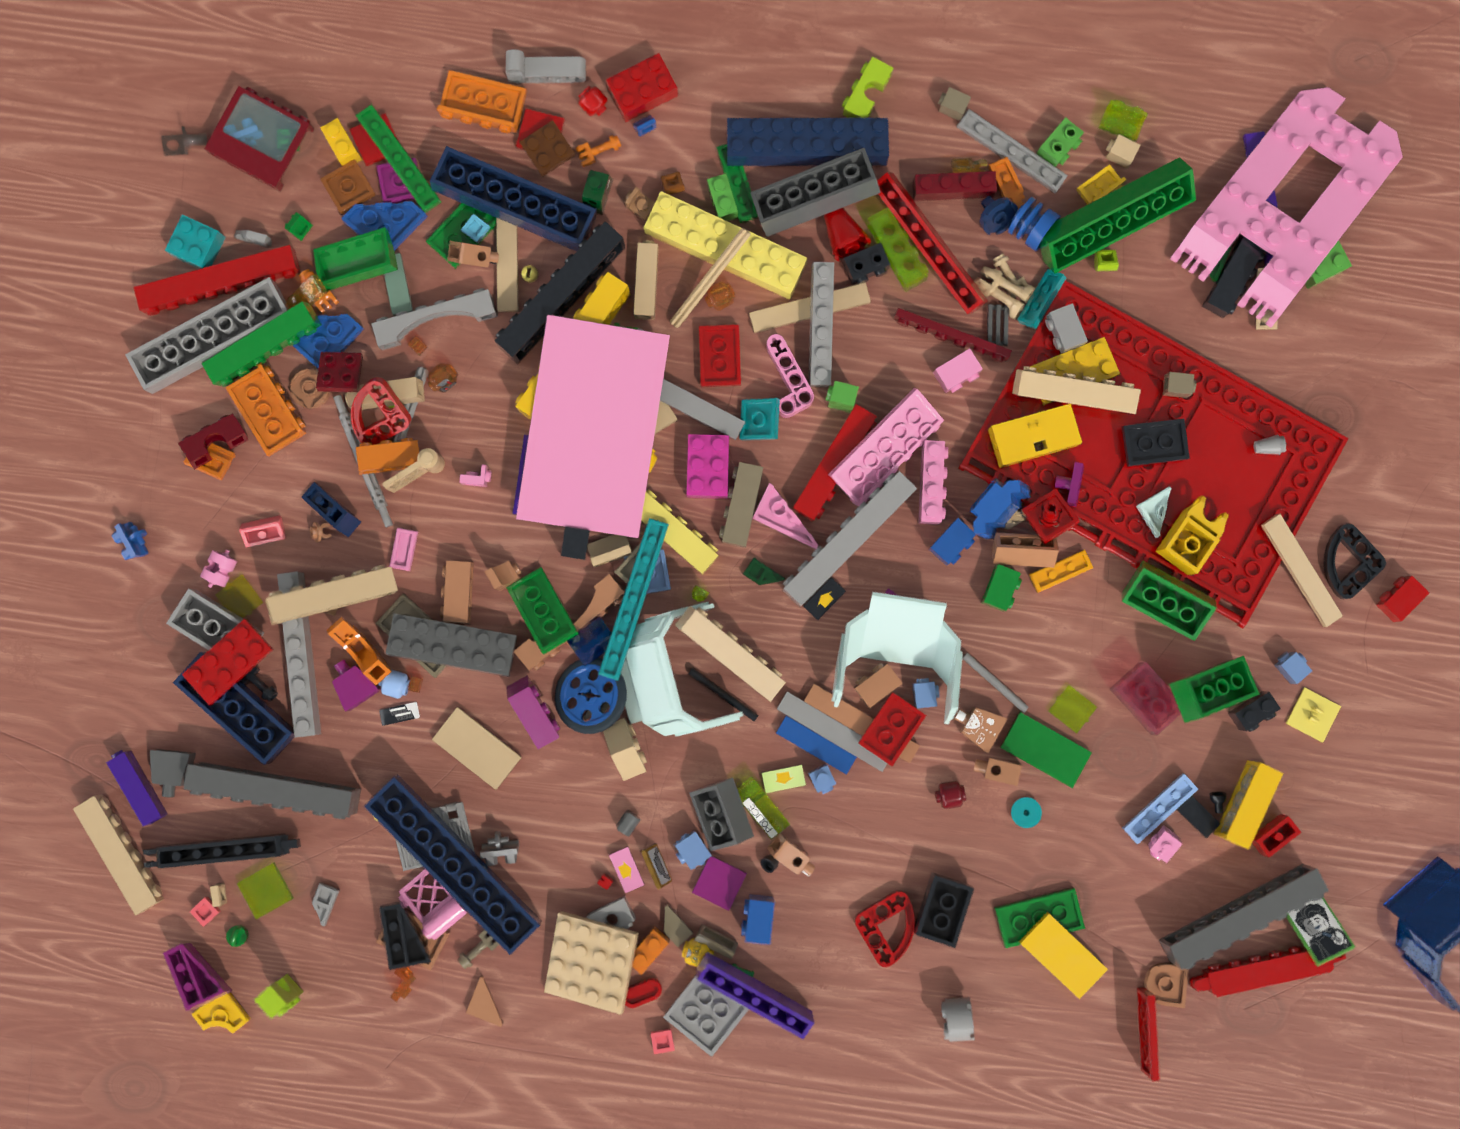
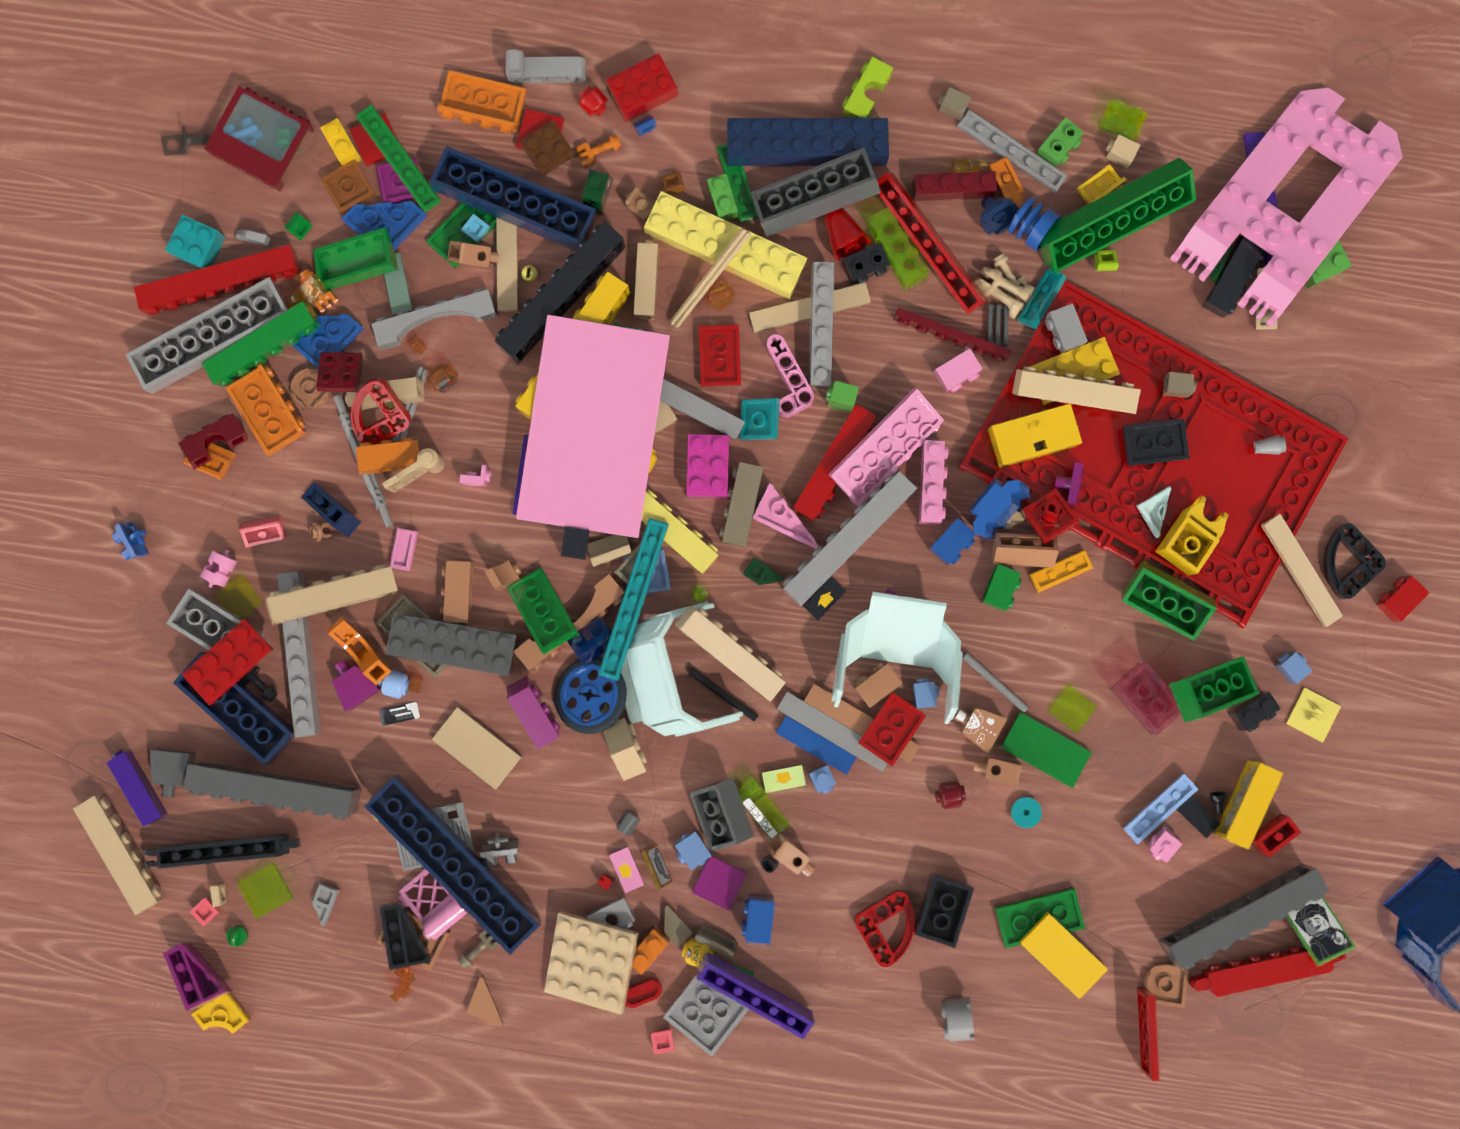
(279, 997): lime arch -> none

